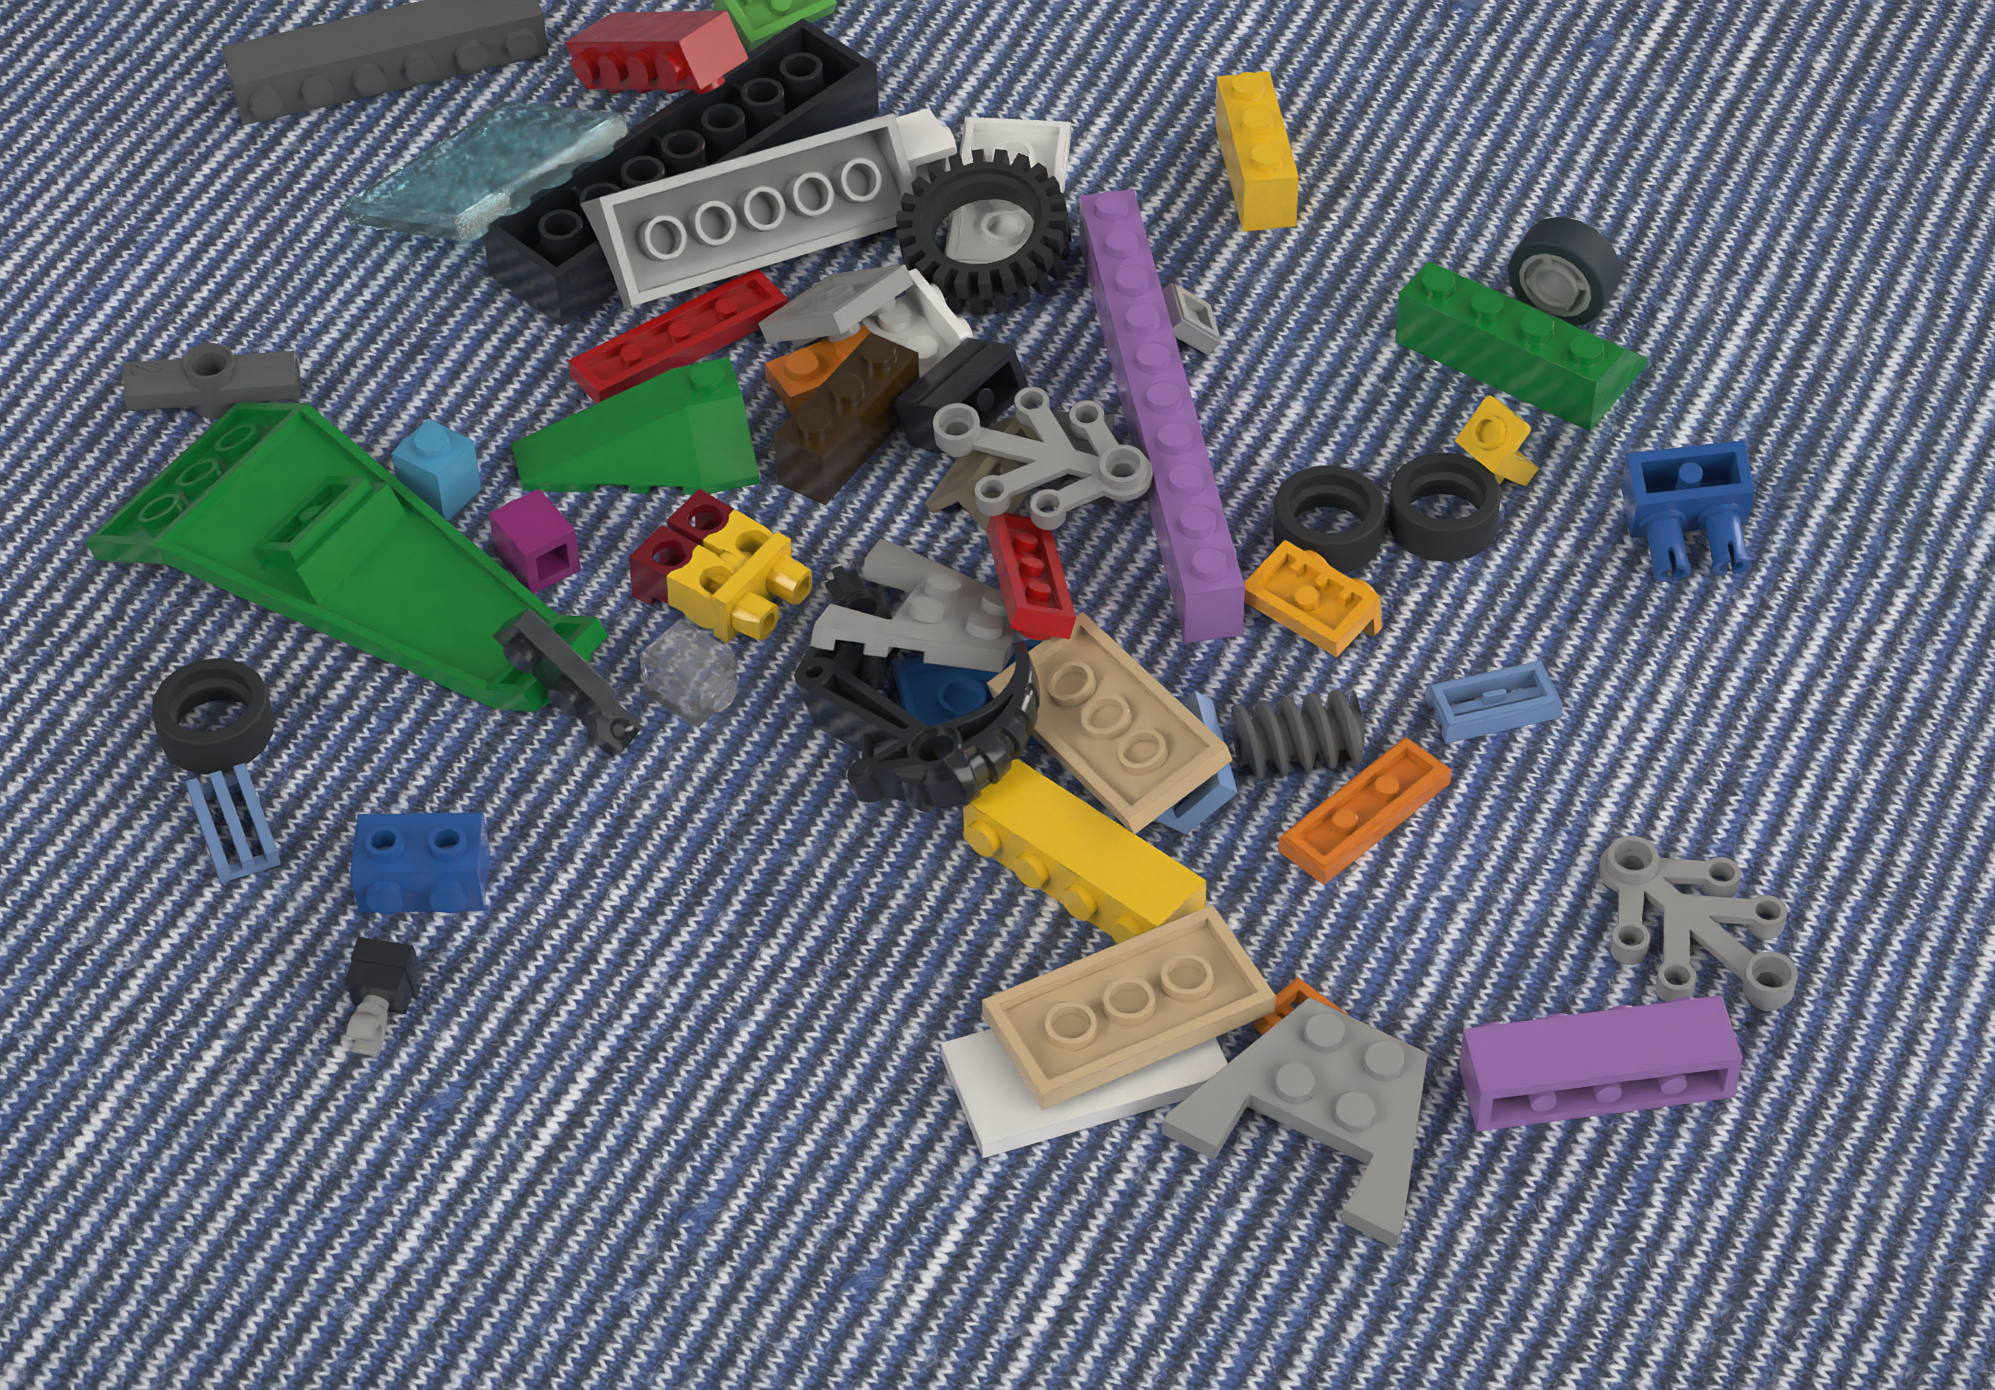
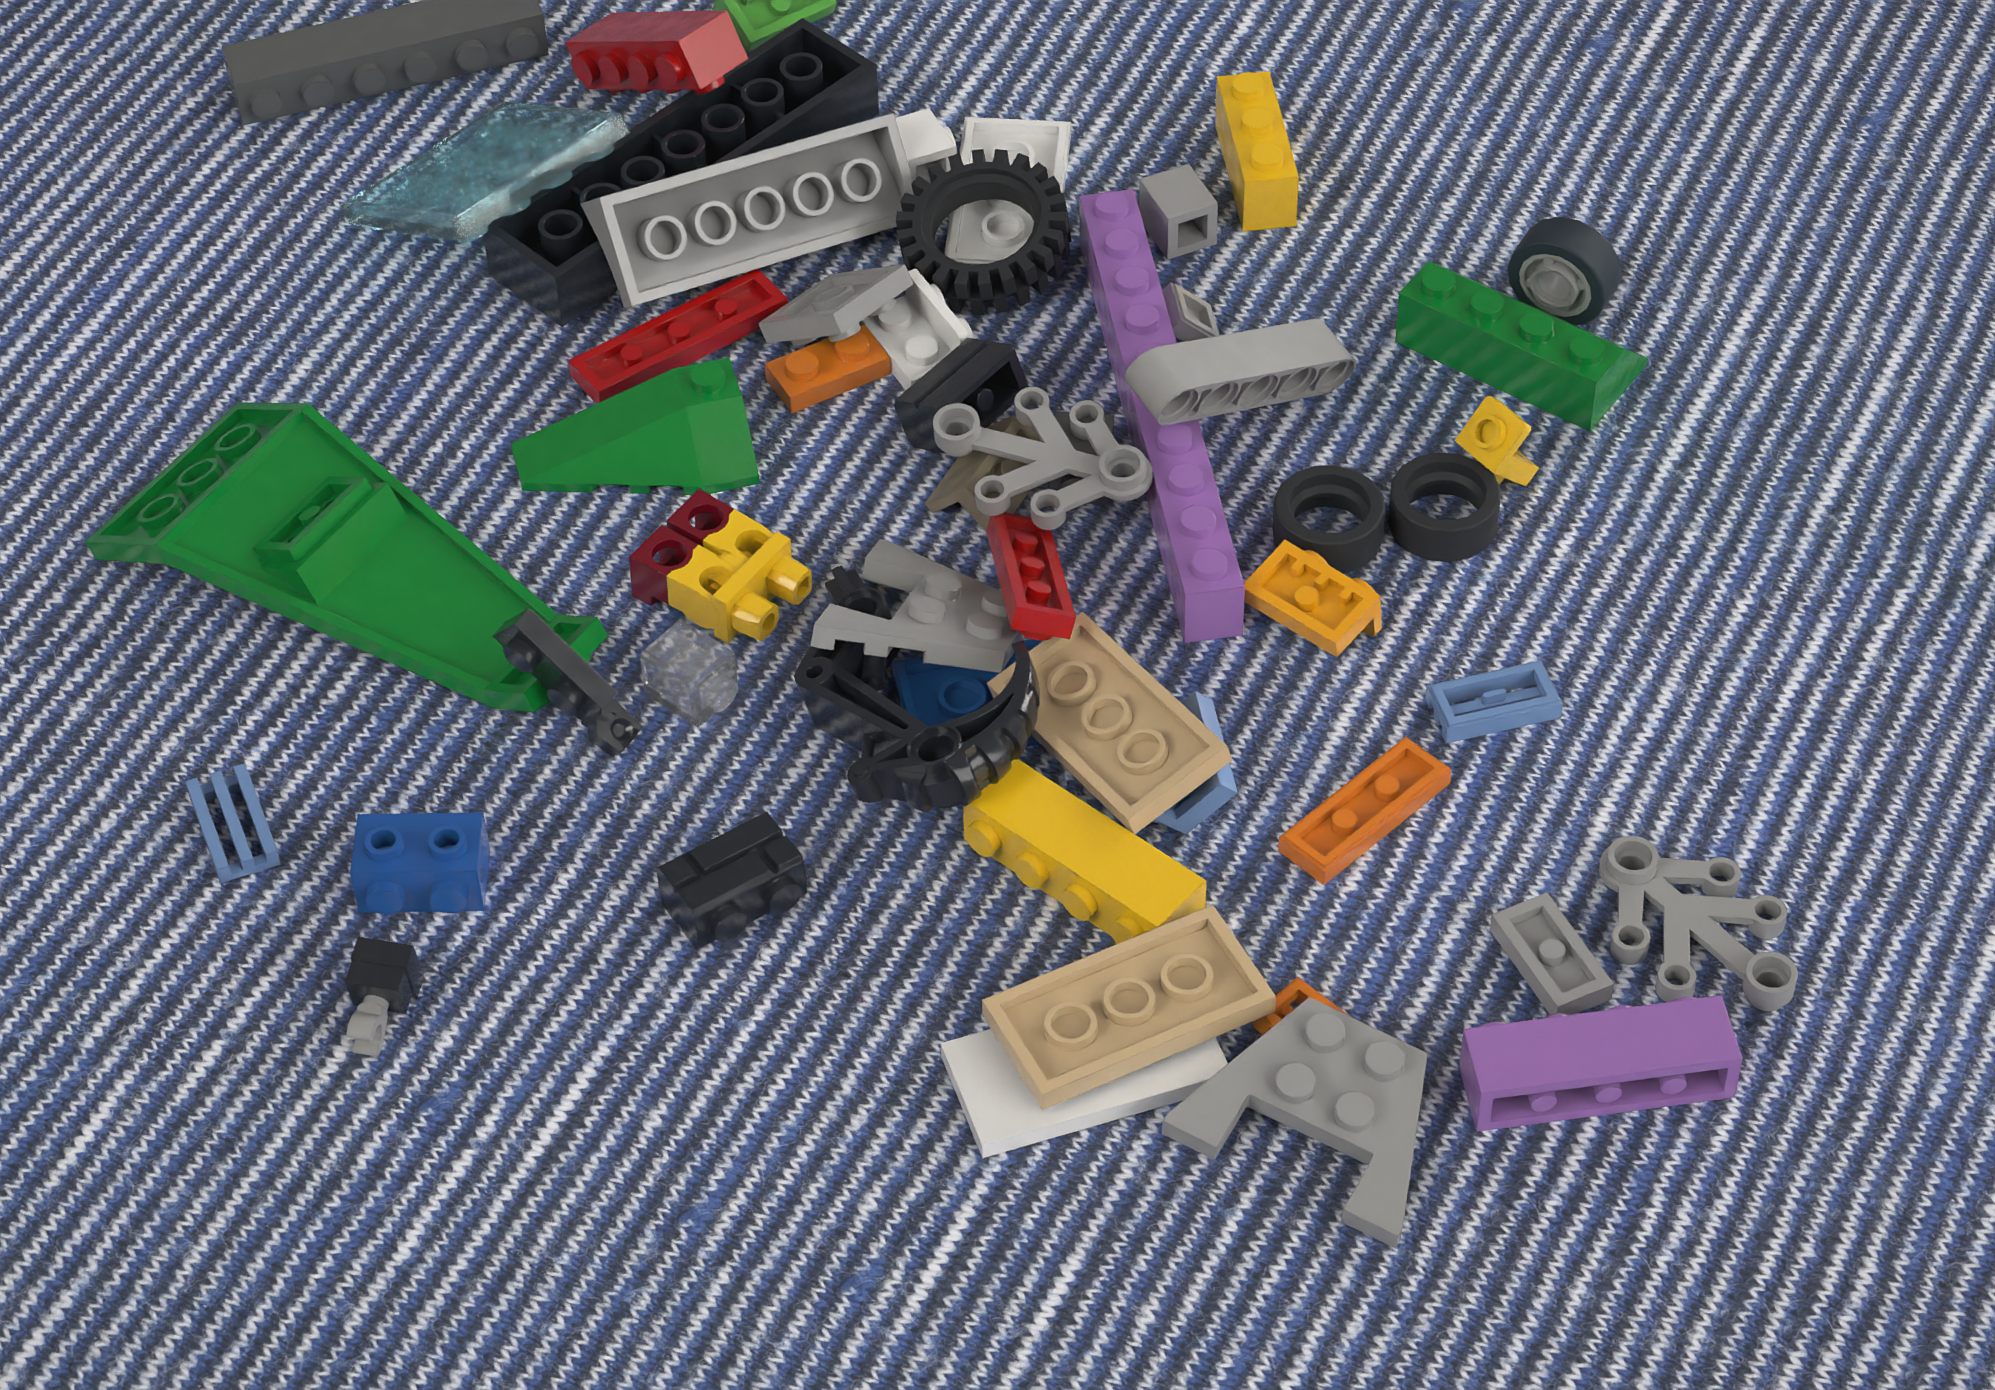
(206, 682): black tyre -> none
(211, 380): dark grey piece -> none
(438, 467): dark azure brick -> none
(534, 541): magenta brick -> none
(732, 881): none -> black brick
(844, 419): dark brown brick -> none
(1178, 211): none -> light grey brick
(1239, 371): none -> light grey beam
(1297, 733): dark grey piece -> none
(1551, 956): none -> light grey plate
(1685, 492): blue brick -> none

